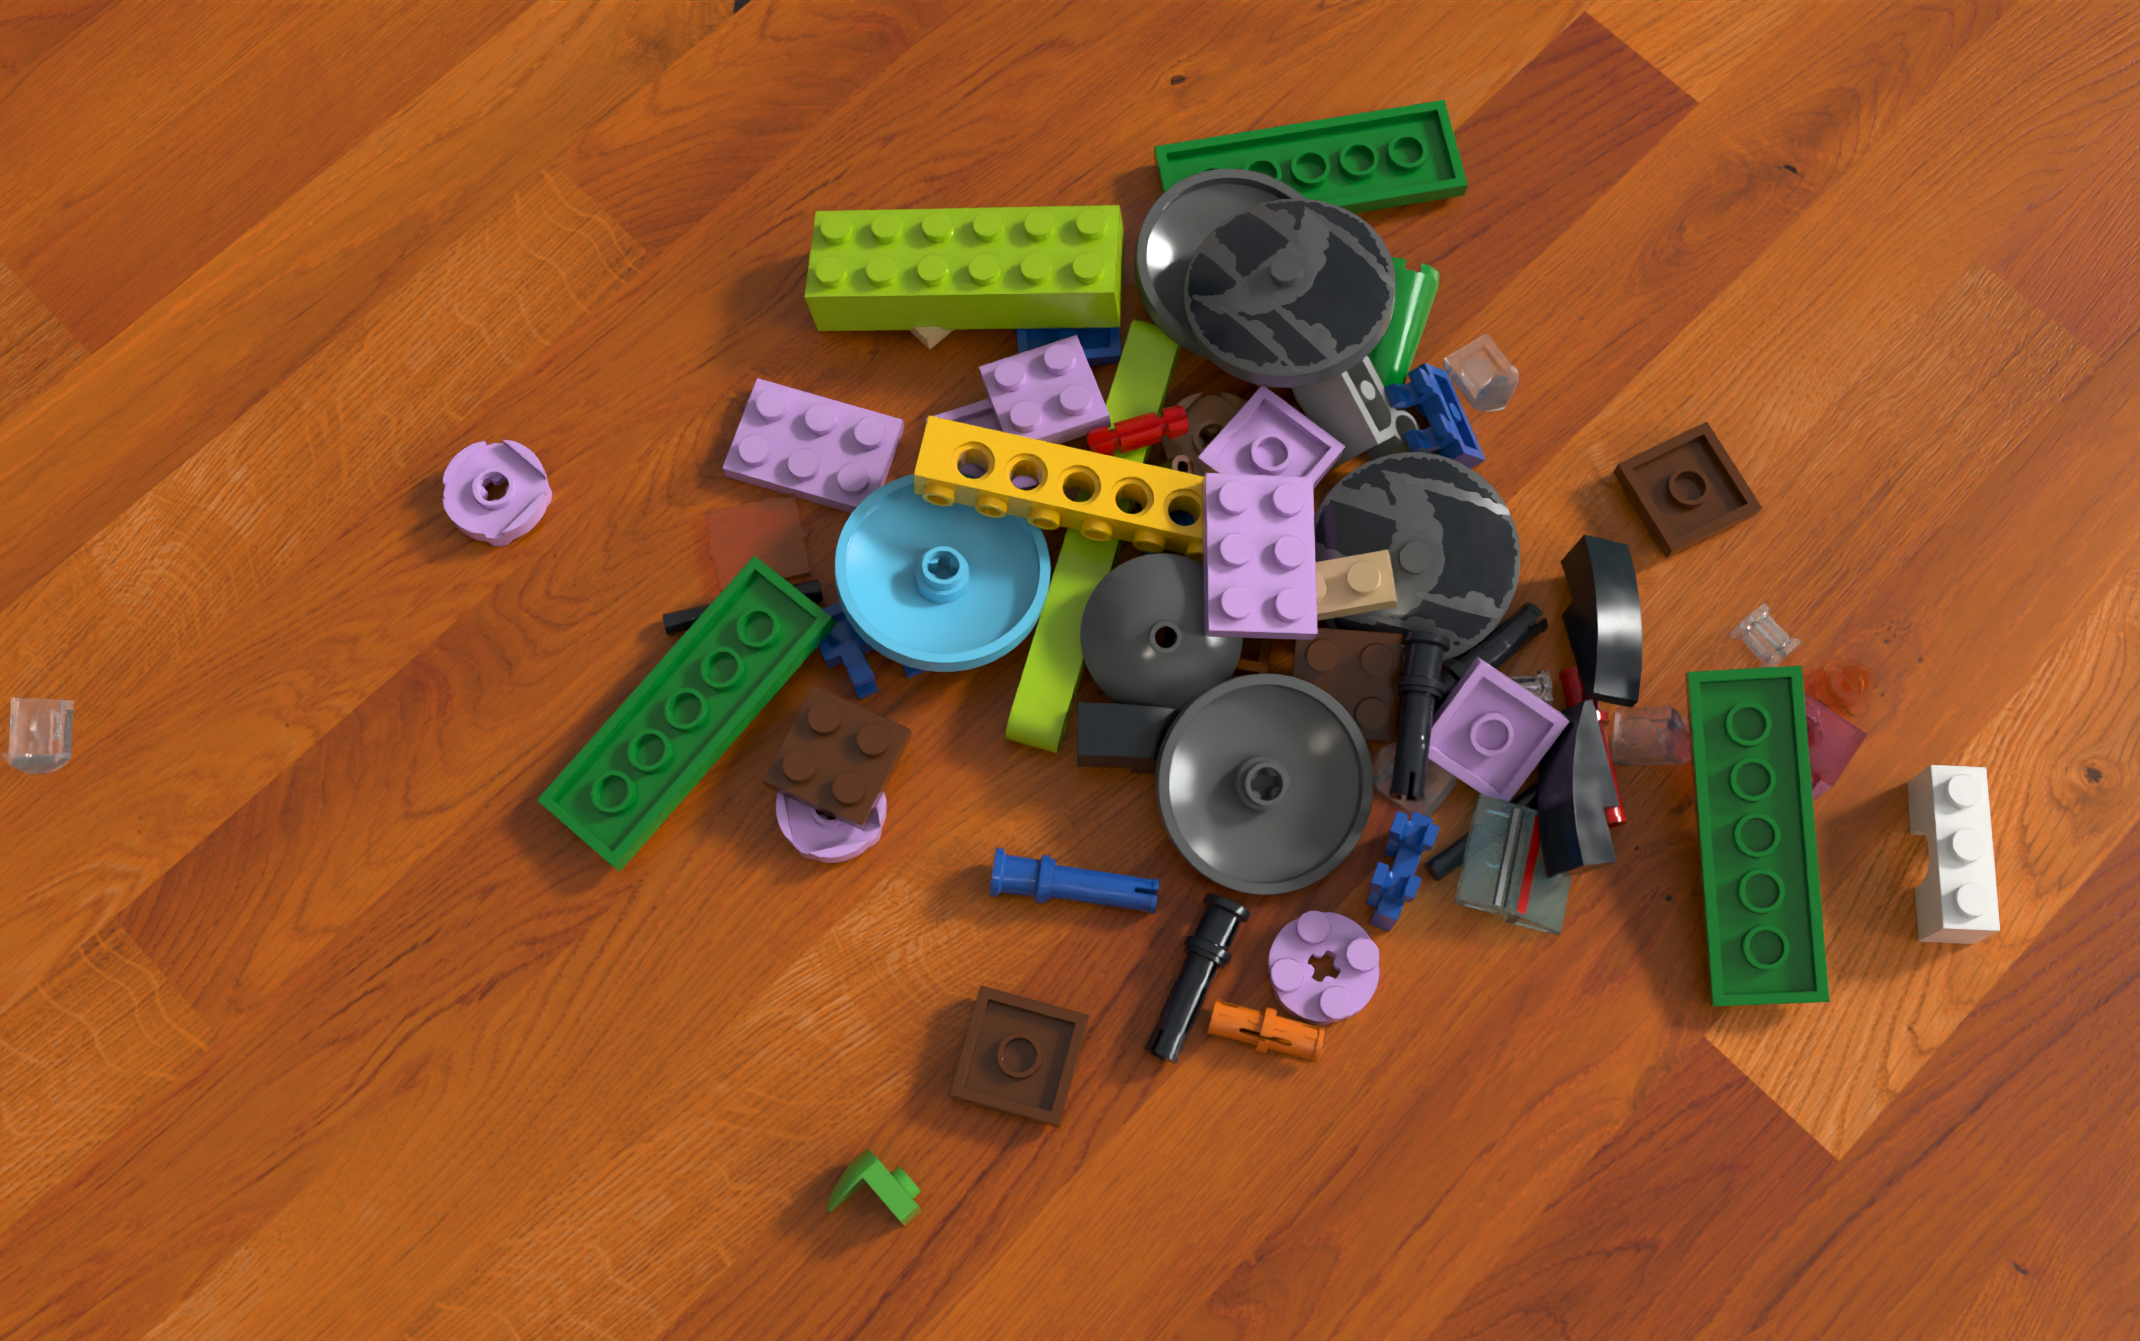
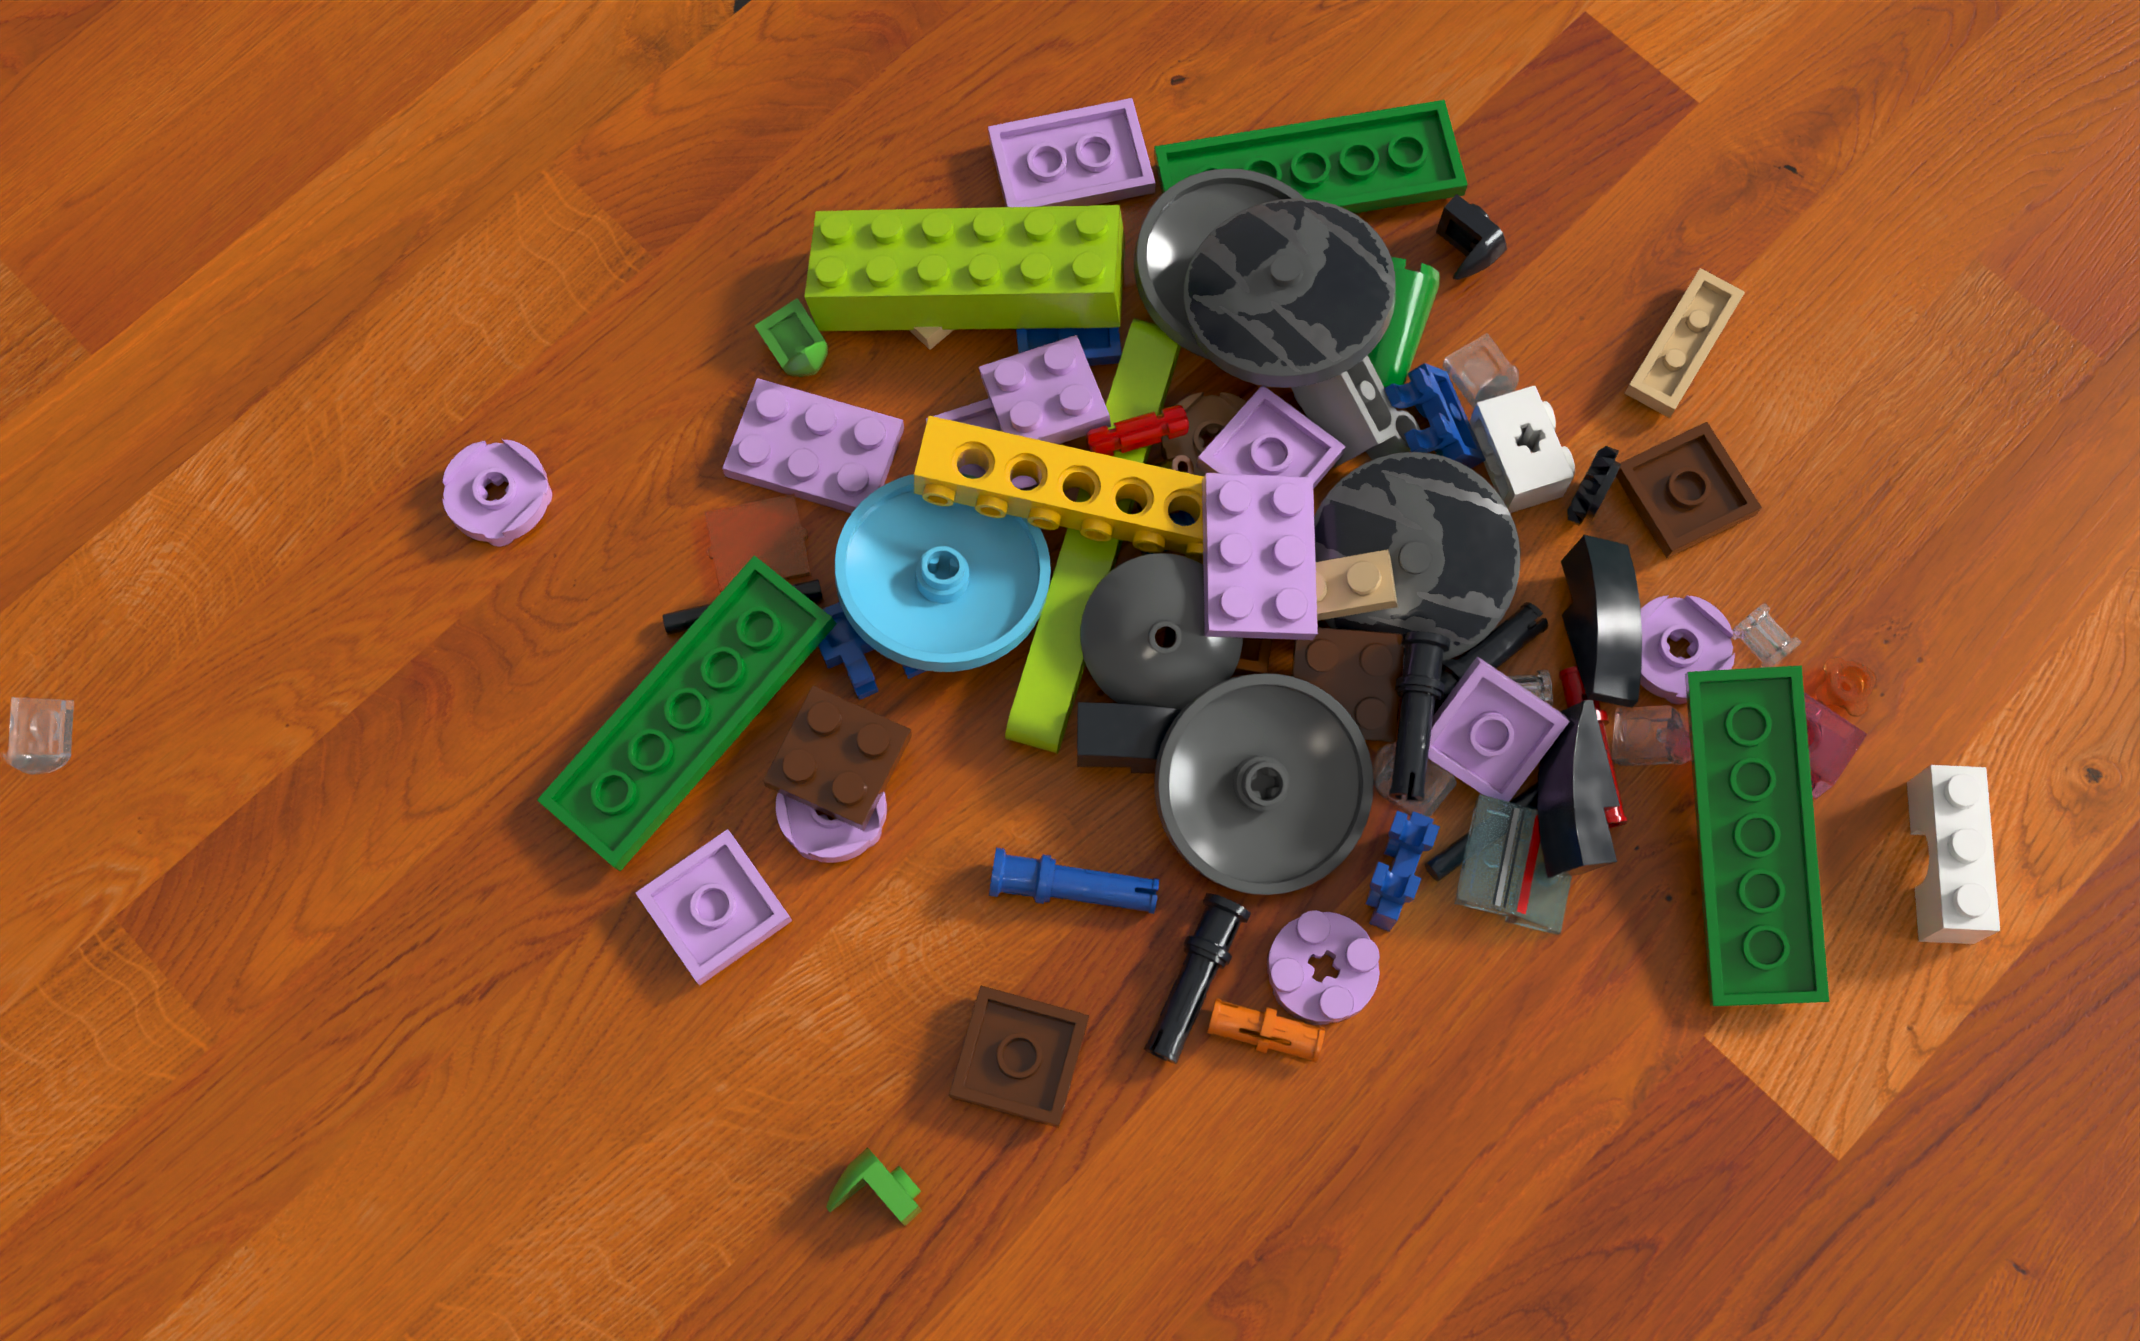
(713, 907): none -> lavender plate
(794, 340): none -> bright green plate
(1072, 157): none -> lavender plate
(1473, 234): none -> black plate
(1515, 472): none -> white brick
(1594, 486): none -> black gear
(1684, 343): none -> tan plate
(1696, 622): none -> lavender plate

